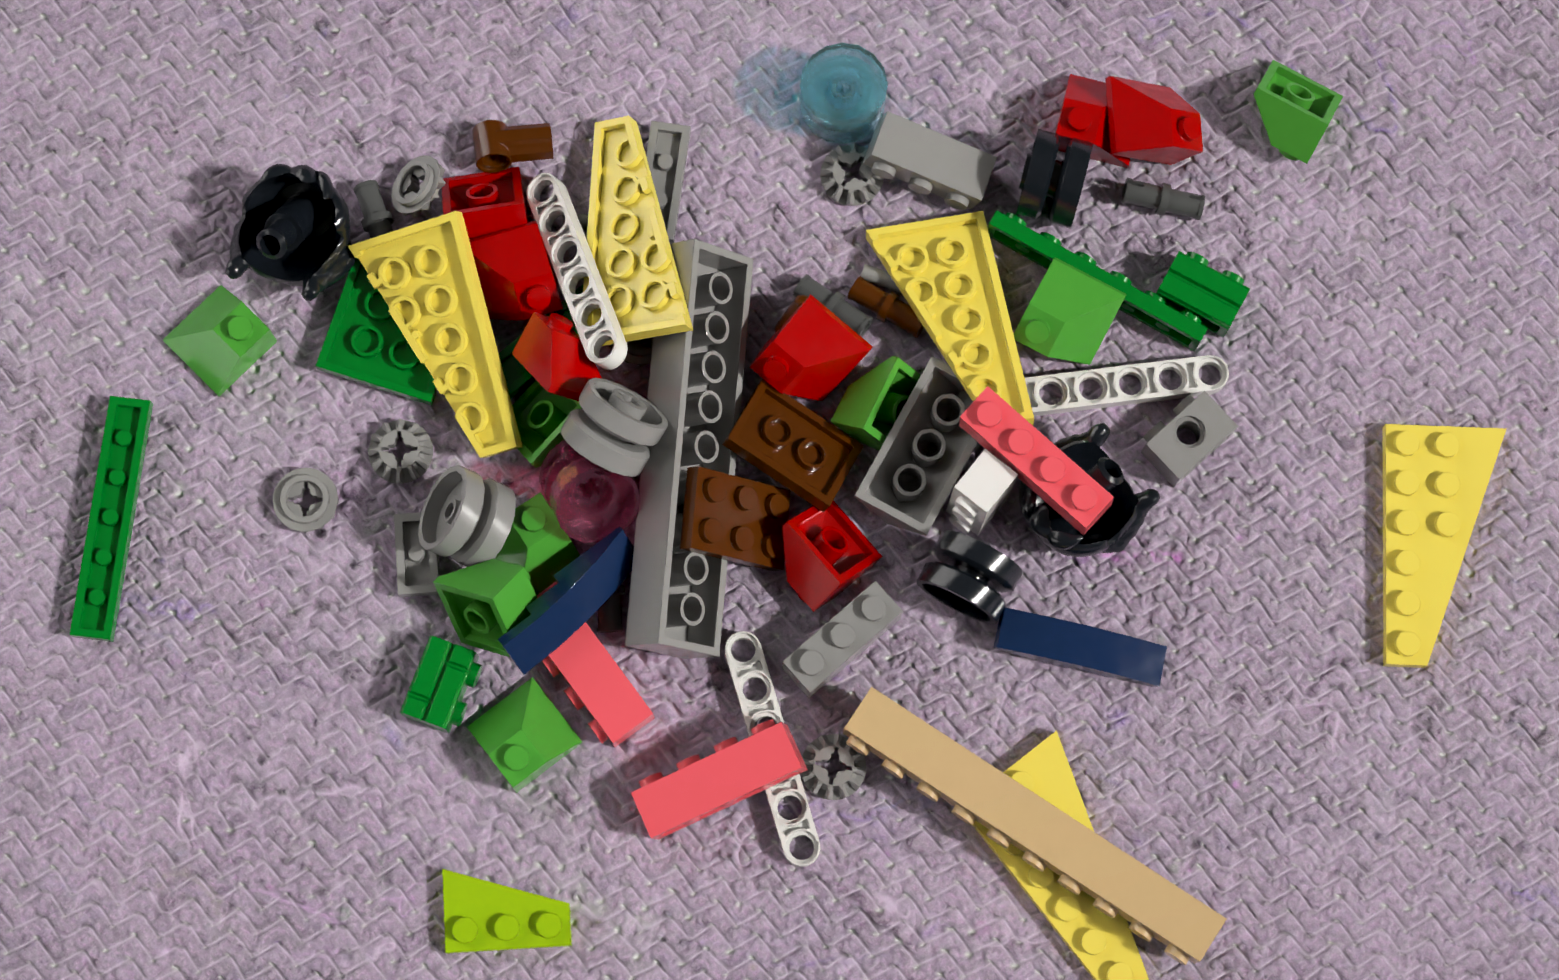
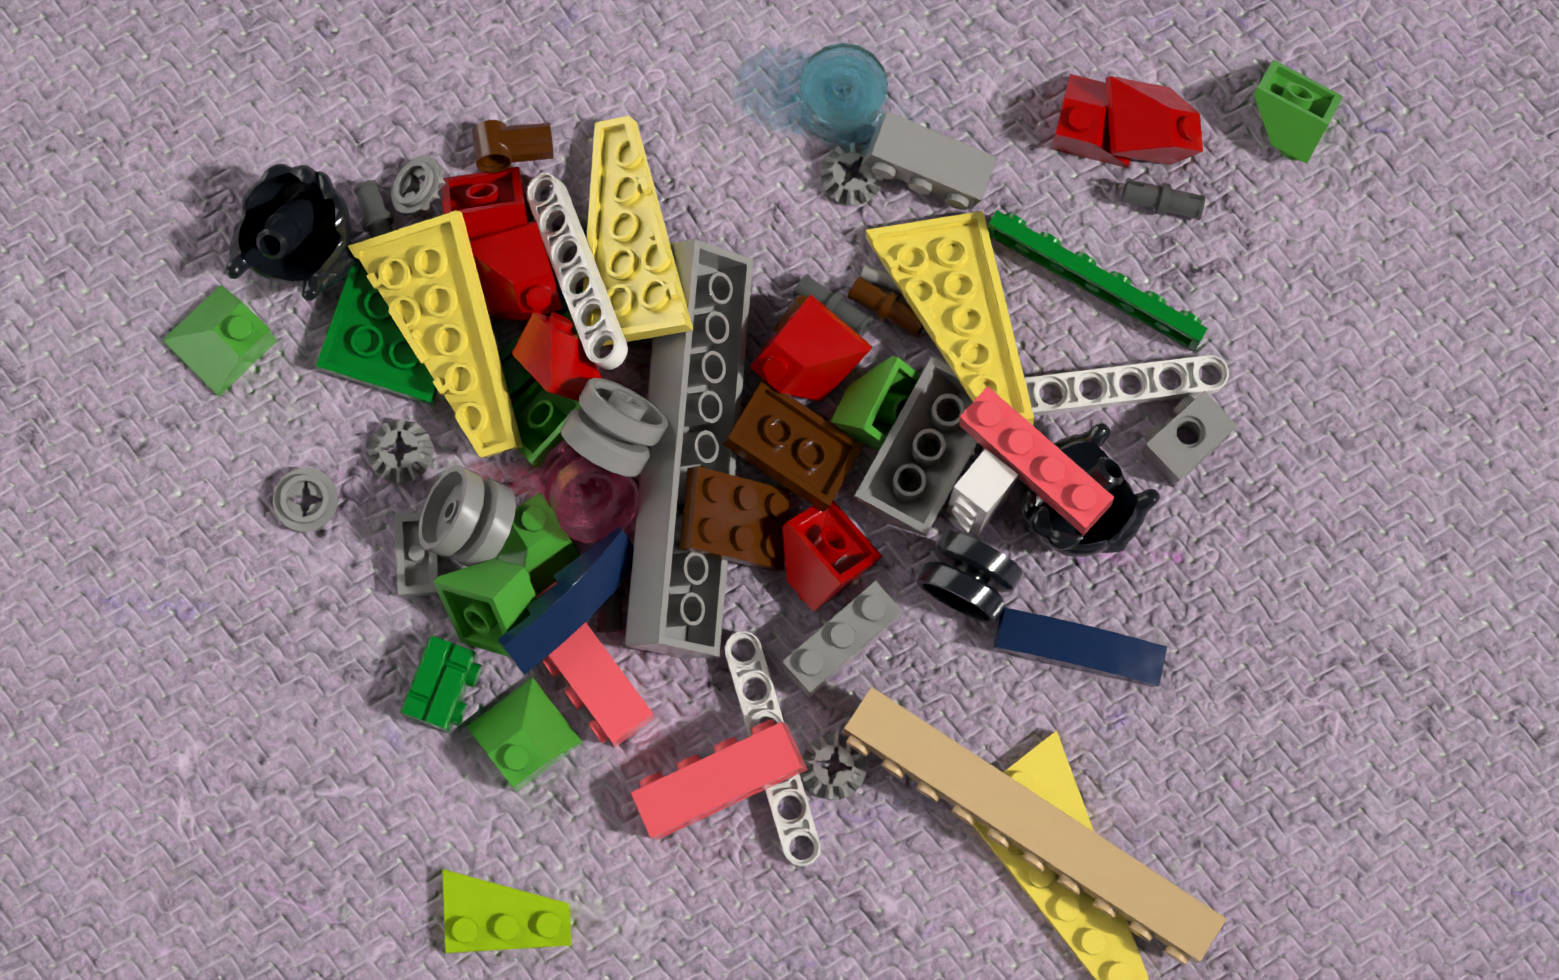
(111, 519): green plate -> none
(667, 163): light grey plate -> none
(1053, 178): black wheel -> none
(1068, 314): bright green slope -> none
(1203, 291): green brick -> none
(1429, 511): light yellow wing -> none

